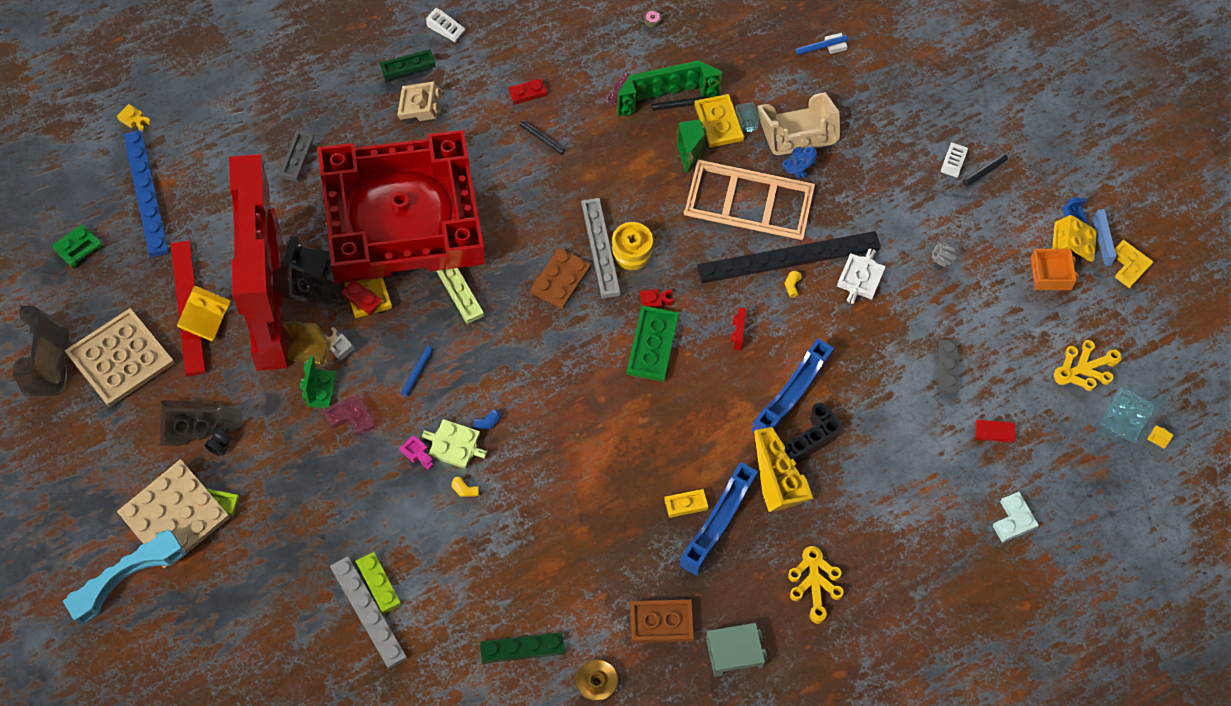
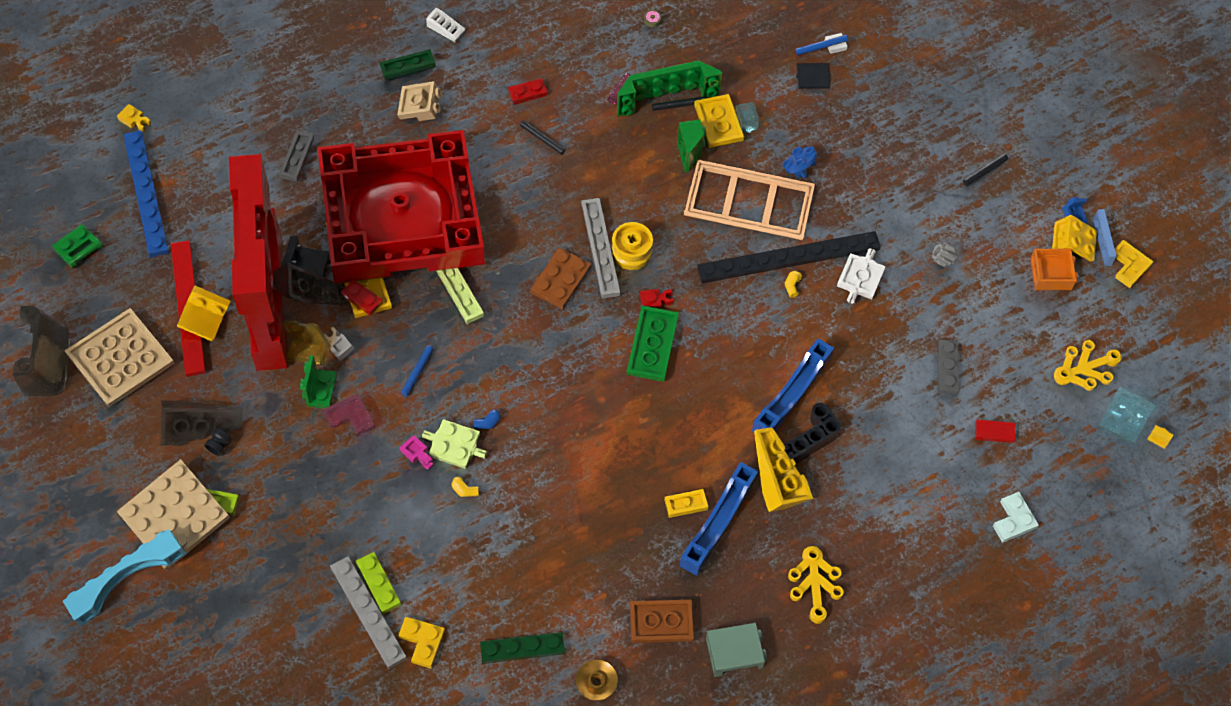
(427, 638): none -> yellow plate
(737, 335): red plate -> none
(802, 128): tan windscreen -> none
(813, 76): none -> black piece
(952, 169): white slope -> none

